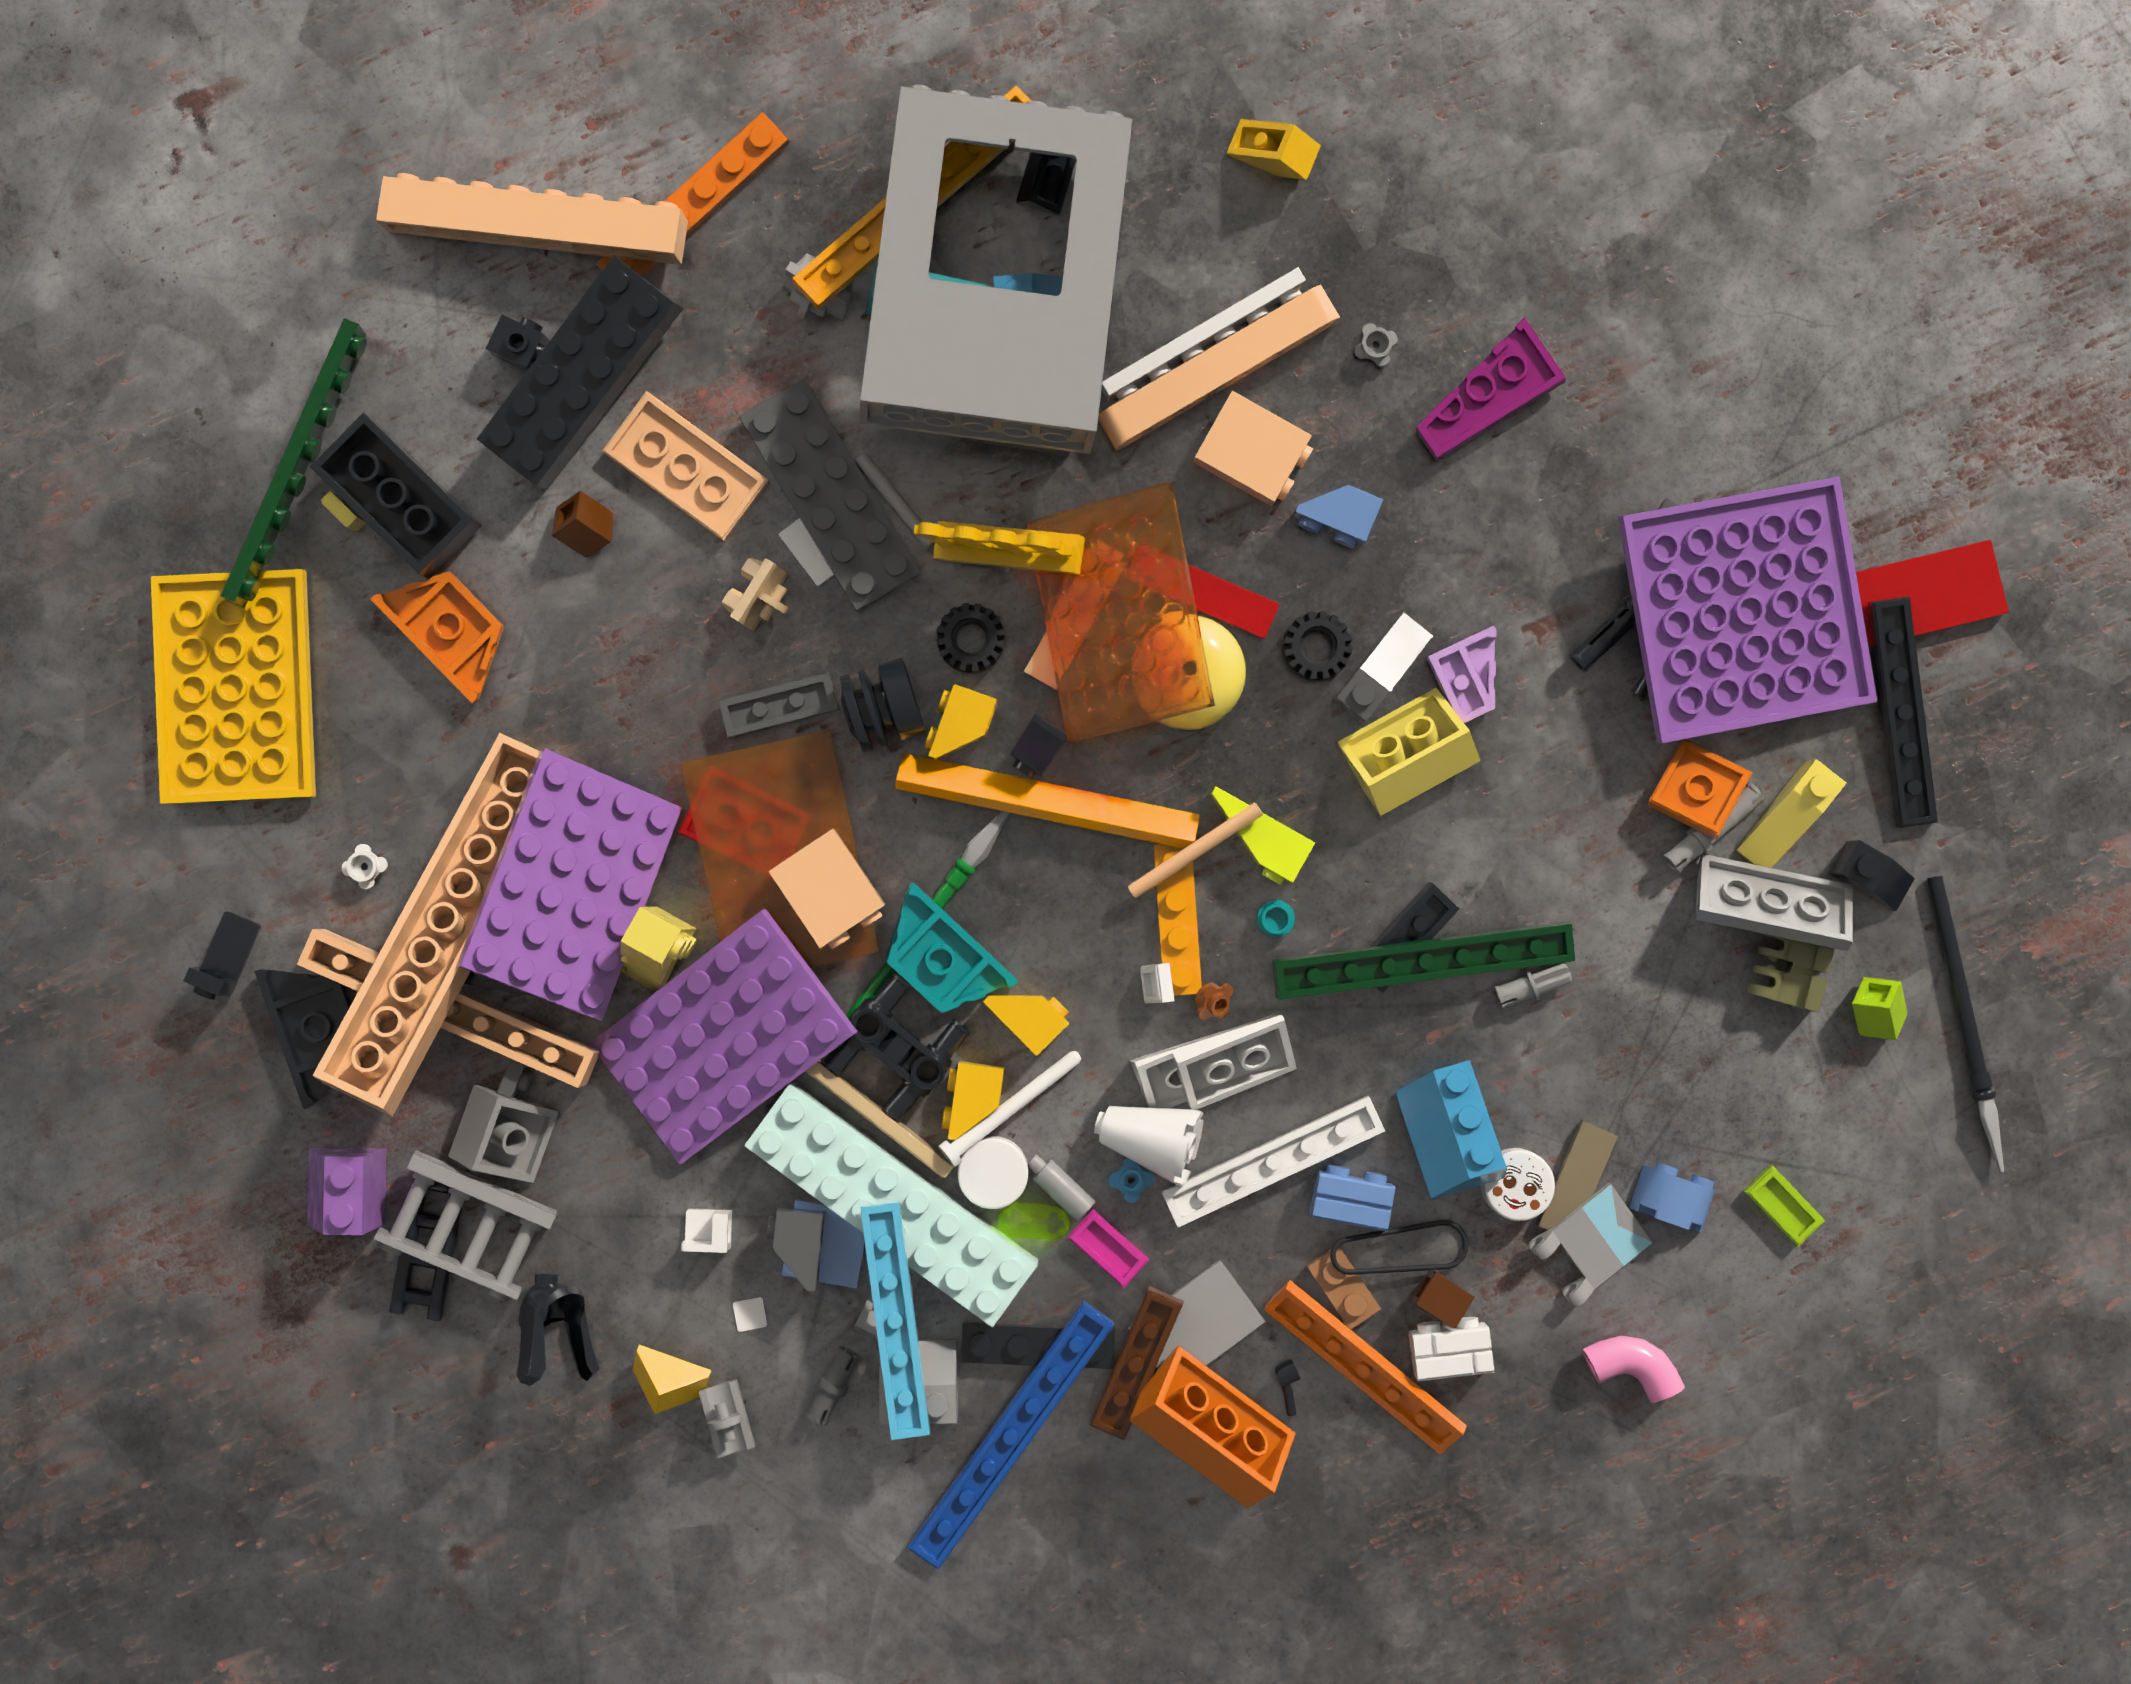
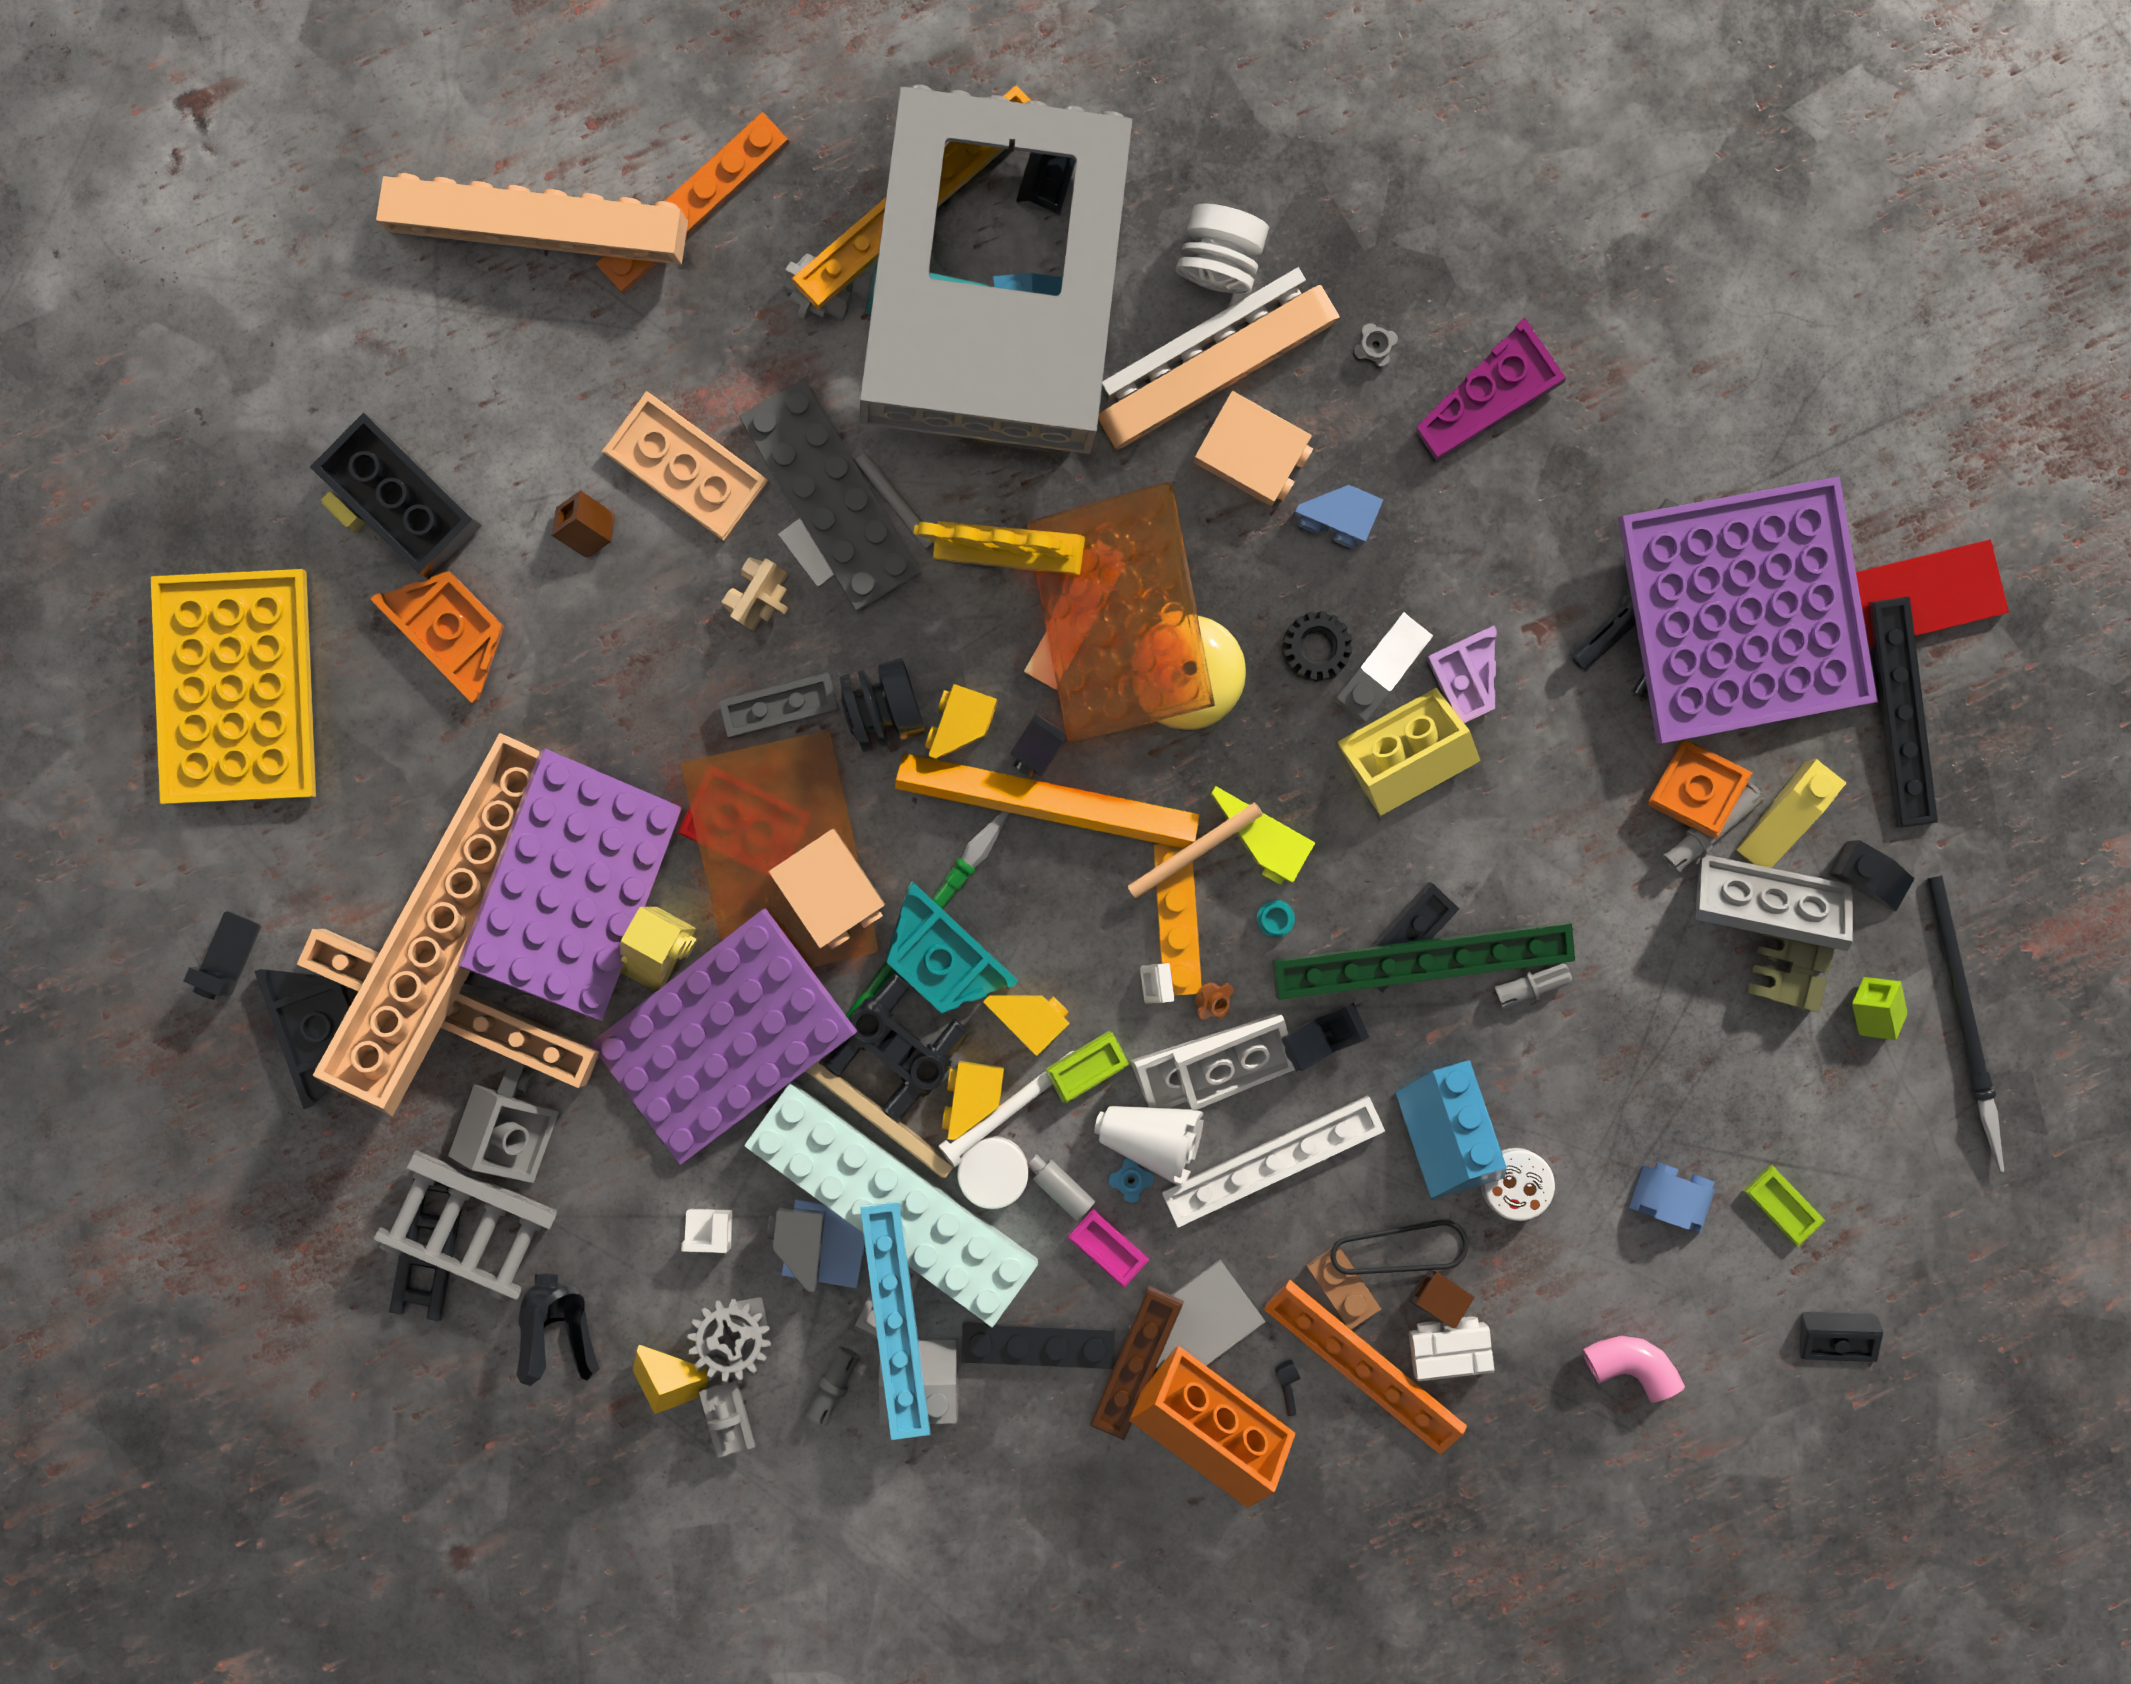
(289, 476): dark green plate -> none
(346, 1190): medium lavender slope -> none
(353, 868): white plate -> none
(517, 341): black brick -> none
(579, 373): black brick -> none
(713, 1345): none -> light grey gear
(965, 615): black tyre -> none
(1010, 1434): blue tile -> none
(1034, 1230): clear neon green beam -> none
(1087, 1067): none -> lime tile
(1222, 247): none -> white wheel
(1232, 603): red tile -> none
(1274, 148): yellow slope -> none
(1324, 1036): none -> black bracket
(1352, 1199): medium blue brick -> none
(1578, 1172): dark tan tile -> none
(1597, 1238): light grey flag -> none
(1840, 1336): none -> black slope

